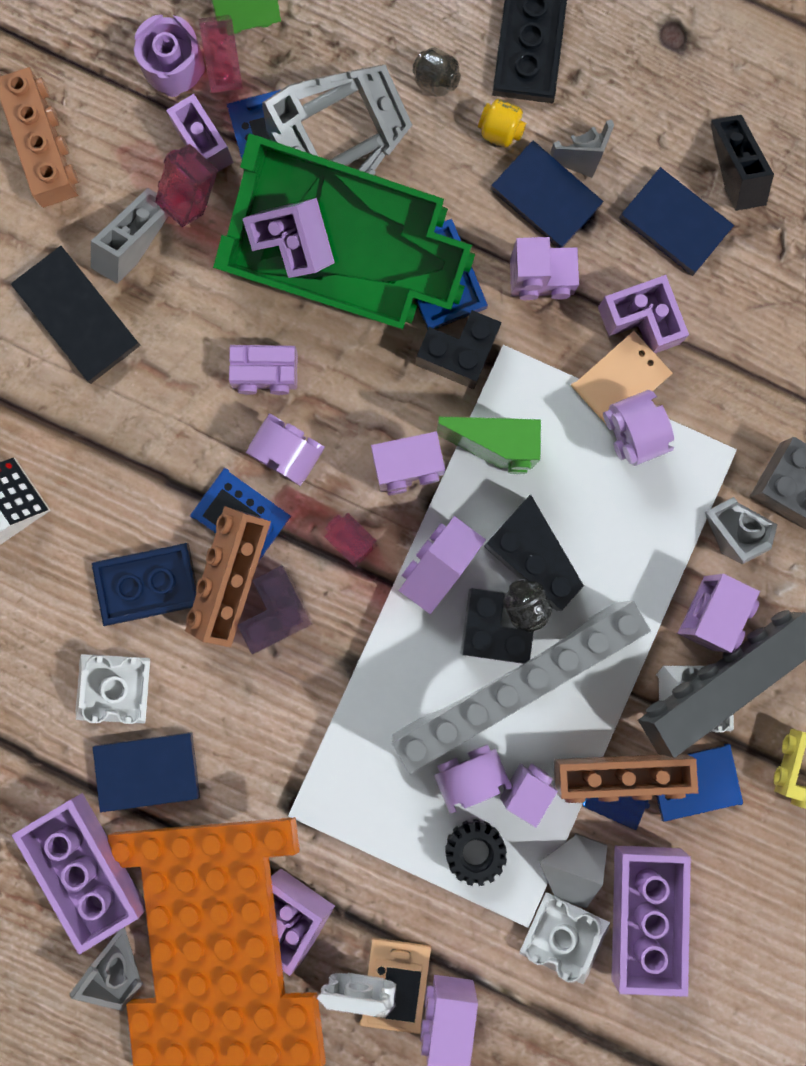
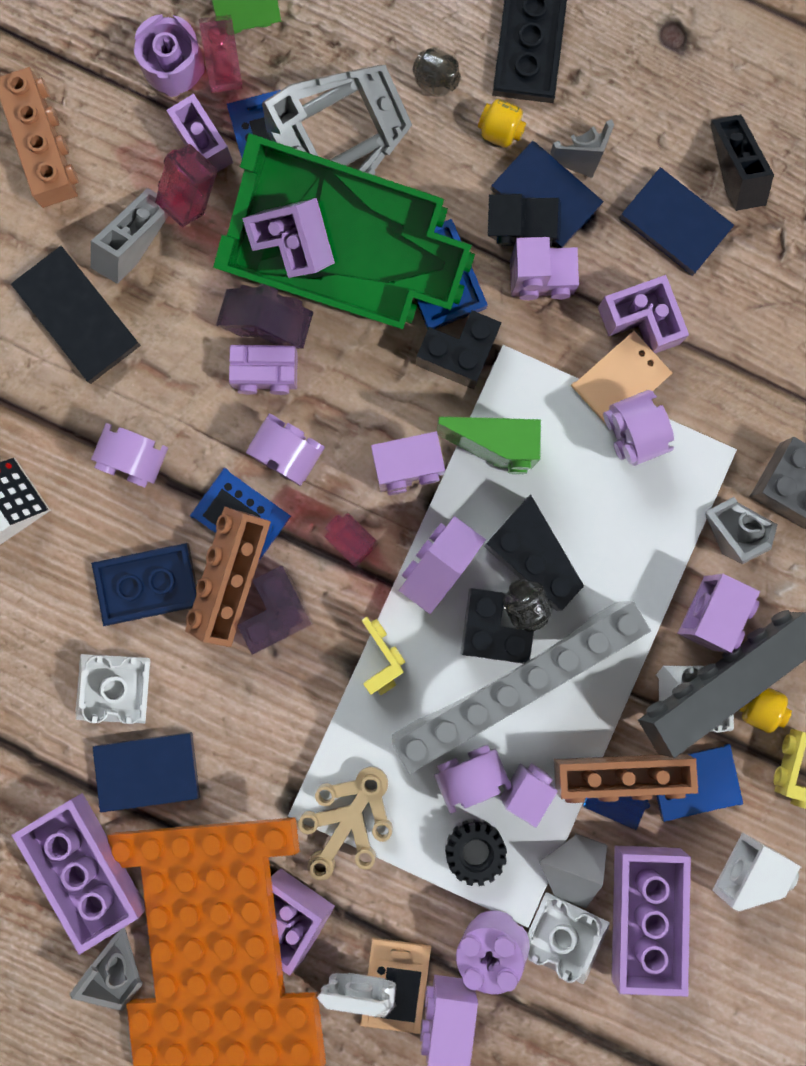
(128, 454): none -> lavender brick
(266, 315): none -> clear purple brick
(349, 818): none -> tan plant
(383, 680): none -> light yellow bracket
(492, 953): none -> lavender brick
(521, 217): none -> black brick
(755, 875): none -> white slope
(767, 711): none -> yellow head

